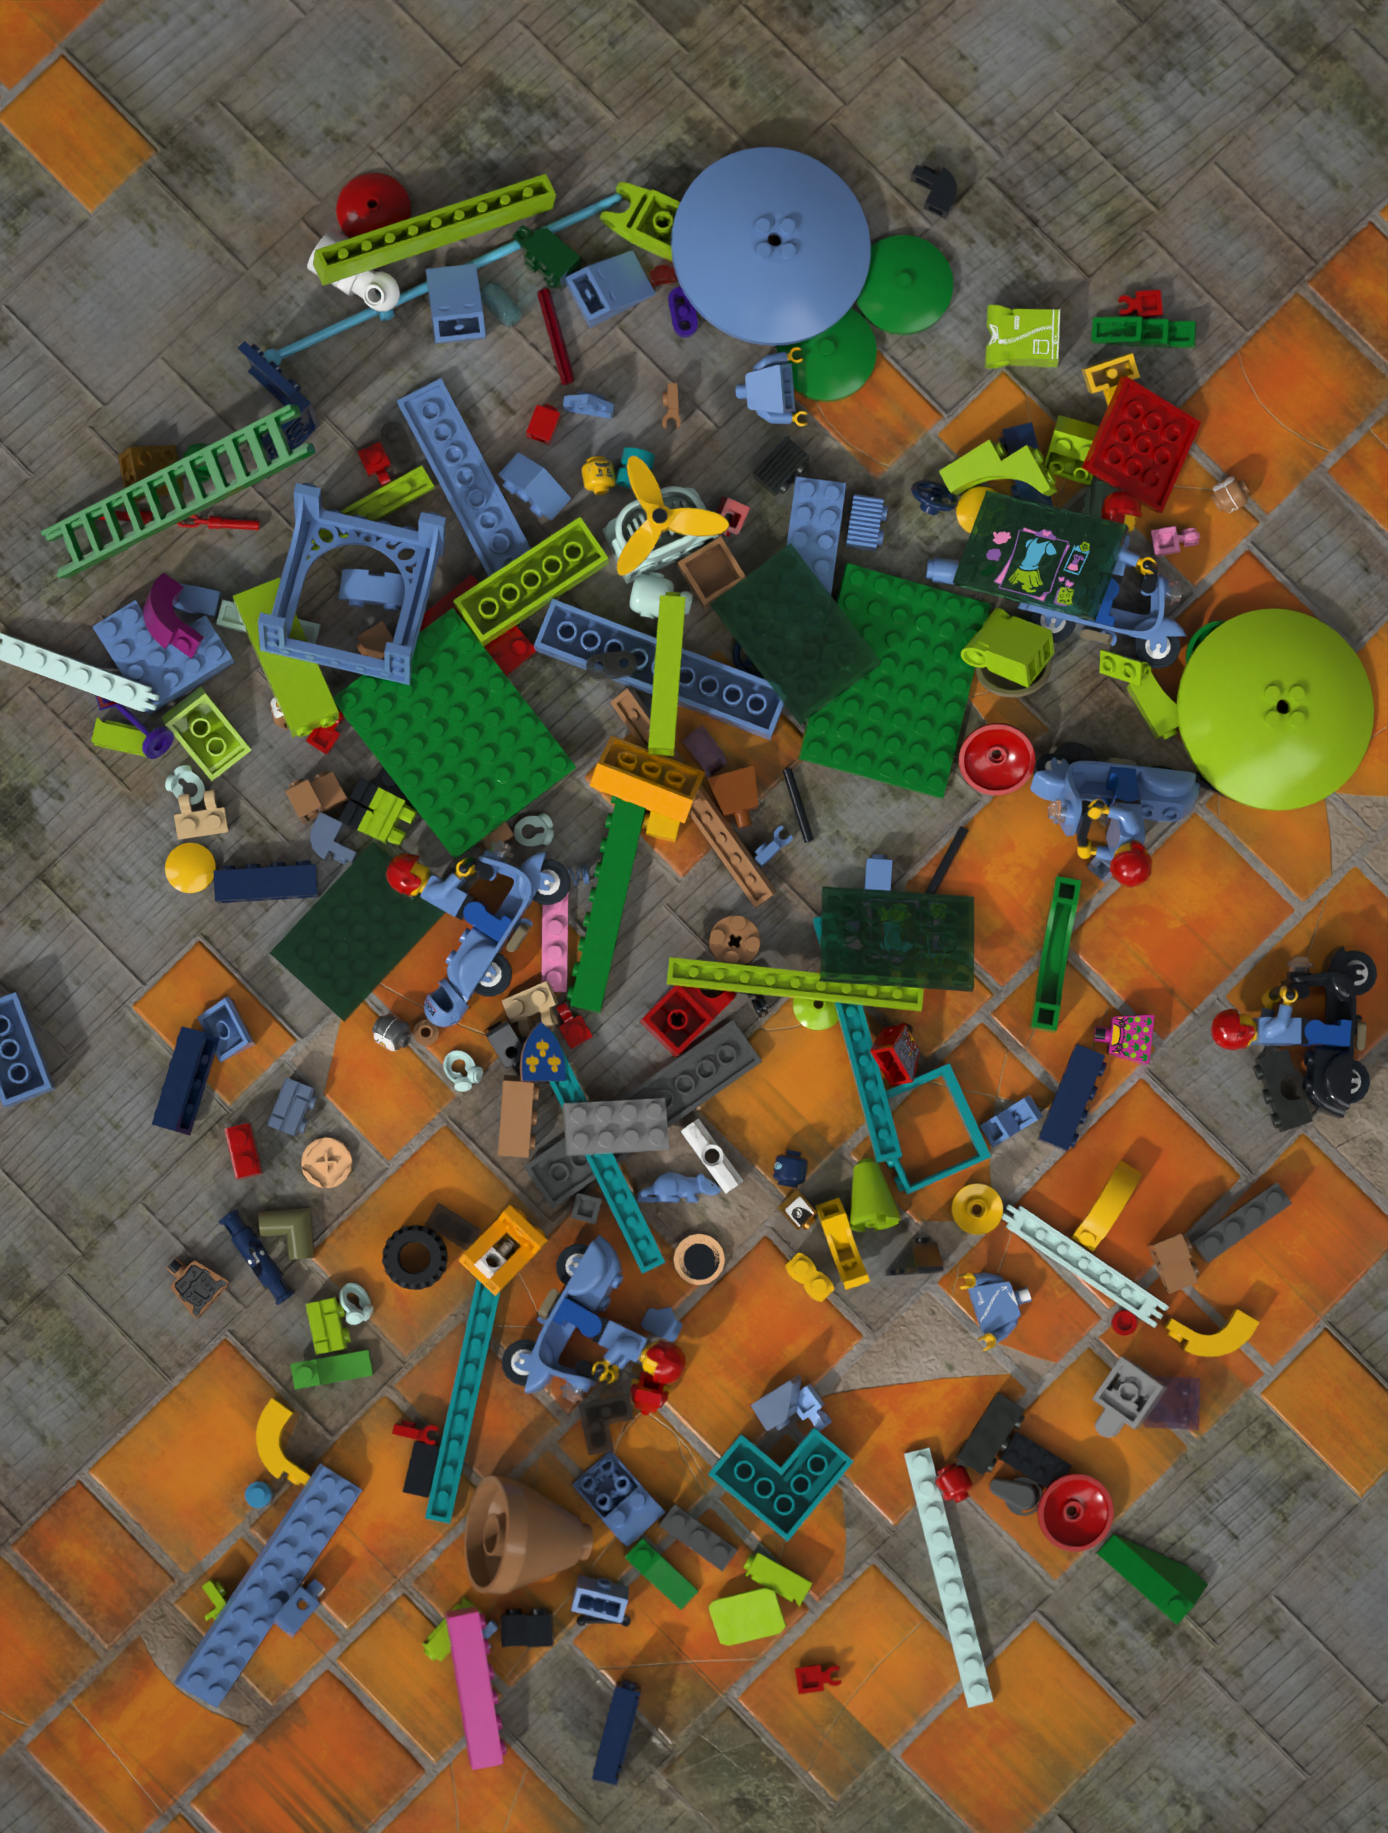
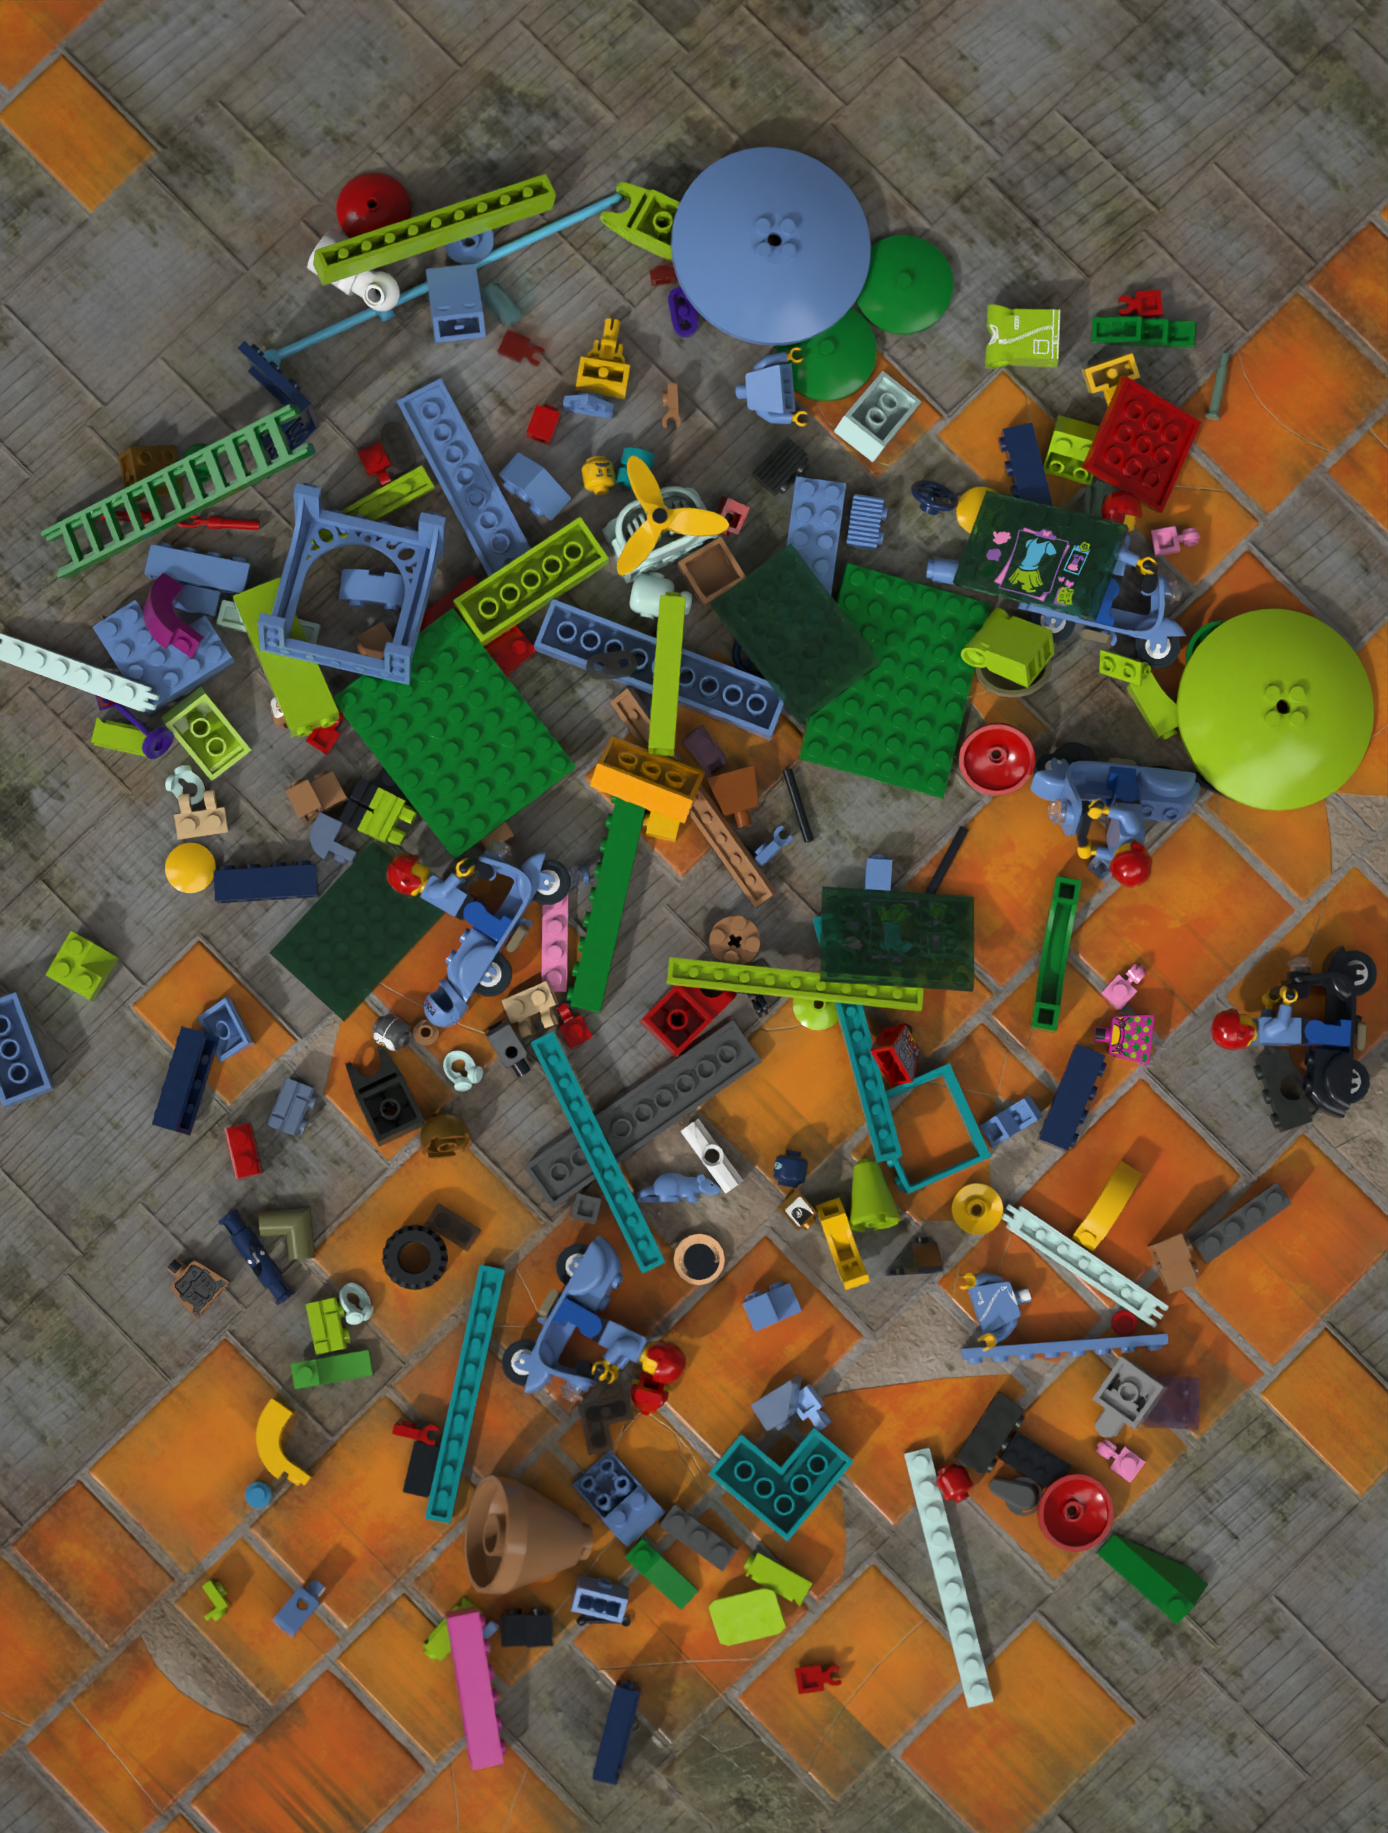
(82, 966): none -> lime slope
(197, 569): none -> medium blue brick
(268, 1585): medium blue plate -> none
(326, 1162): light nougat tile -> none
(385, 1090): none -> pearl dark grey brick
(443, 1135): none -> pearl gold cylinder
(471, 255): none -> medium blue dish
(517, 346): none -> clear red plate
(517, 1117): medium nougat brick -> none
(518, 1236): light orange brick -> none
(542, 1057): blue shield -> none
(544, 838): light aqua piece -> none
(547, 255): dark green hinge -> none
(555, 336): dark red axle -> none
(603, 369): none -> yellow brick
(609, 287): medium blue slope -> none
(615, 1126): light grey plate -> none
(662, 1323): medium blue sticker -> none
(771, 1306): none -> medium blue brick
(815, 1283): yellow brick -> none
(877, 416): none -> light aqua slope
(942, 189): black brick -> none
(989, 463): lime arch -> none
(1076, 1348): none -> medium blue plate
(1120, 990): none -> bright pink plate
(1124, 1464): none -> bright pink plate
(1218, 388): none -> sand green piece
(1228, 1339): yellow arch -> none
(1230, 494): medium nougat head -> none

